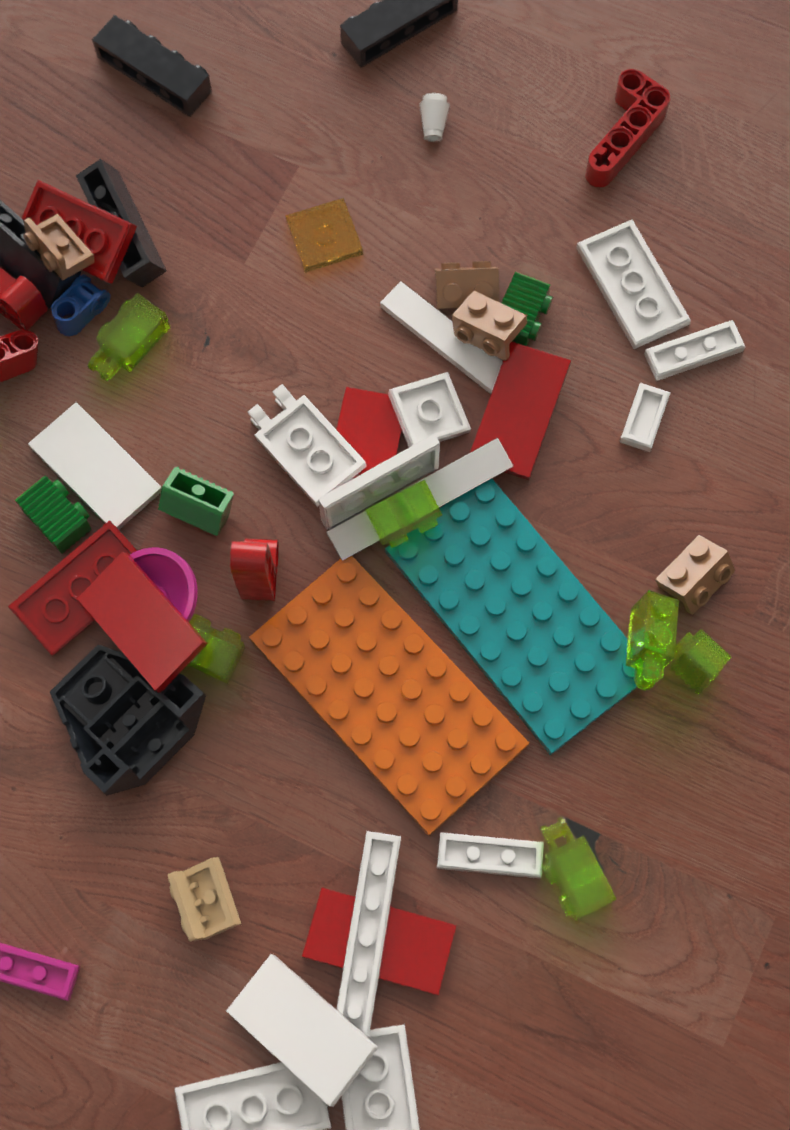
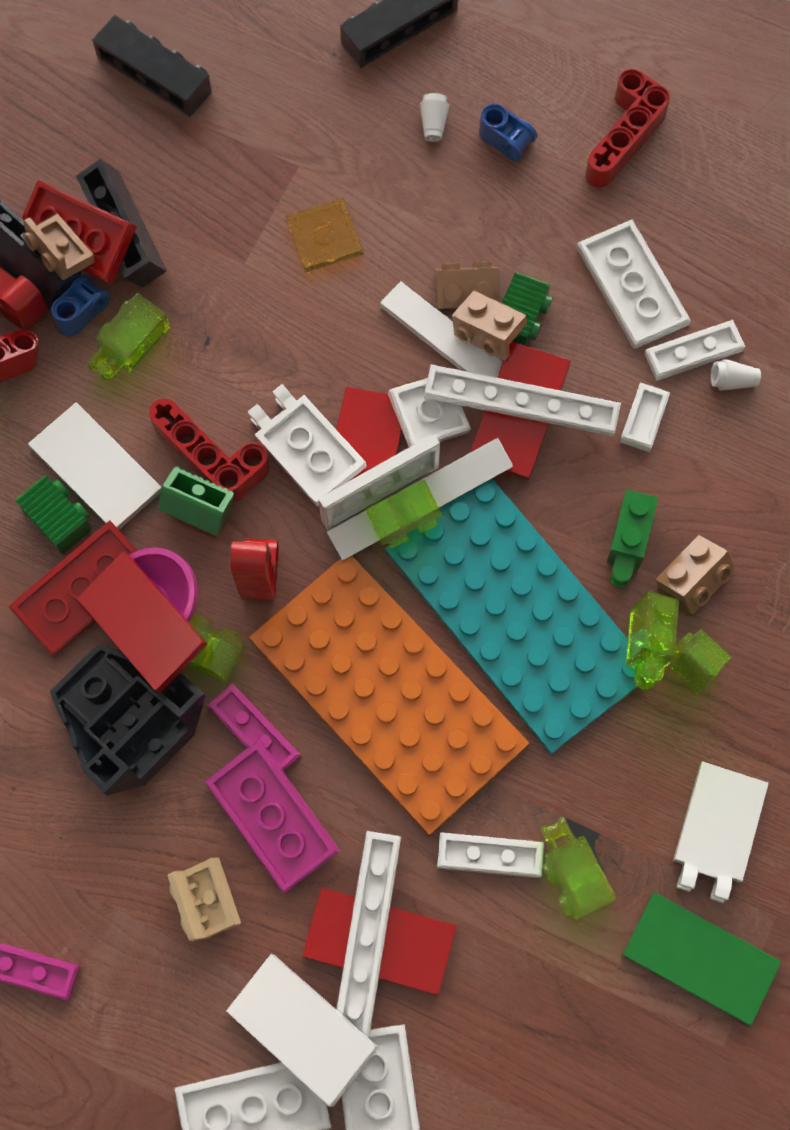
(203, 447): none -> red beam
(250, 725): none -> dark pink tile
(272, 816): none -> dark pink tile
(508, 134): none -> blue piece
(522, 400): none -> white tile
(631, 535): none -> green brick
(701, 959): none -> green tile
(719, 828): none -> white tile
(733, 375): none -> white cone

